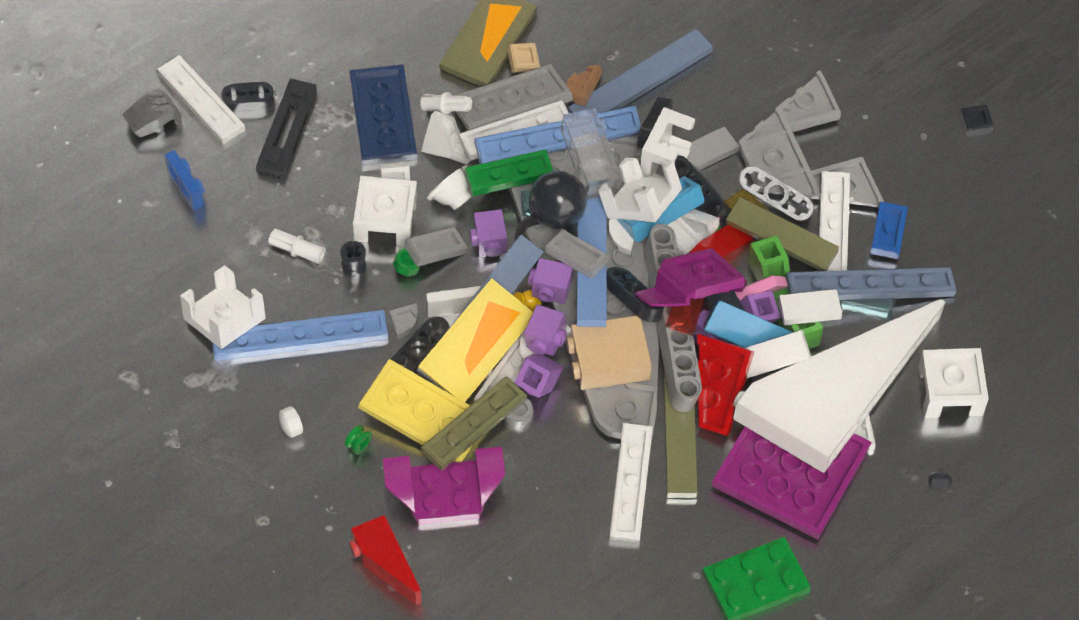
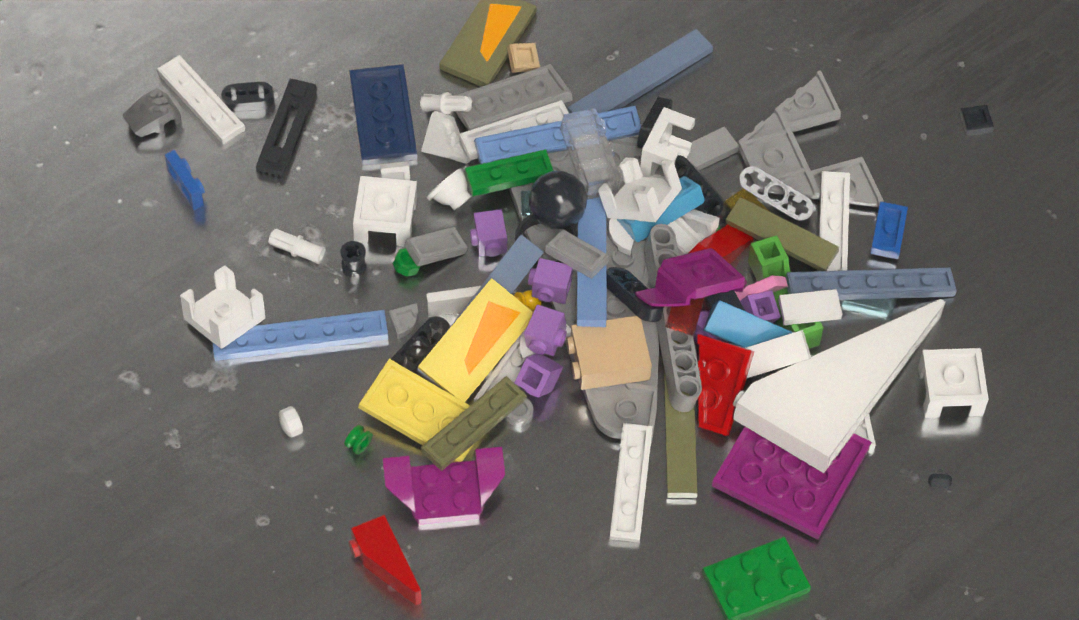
(584, 84): medium nougat tile -> none

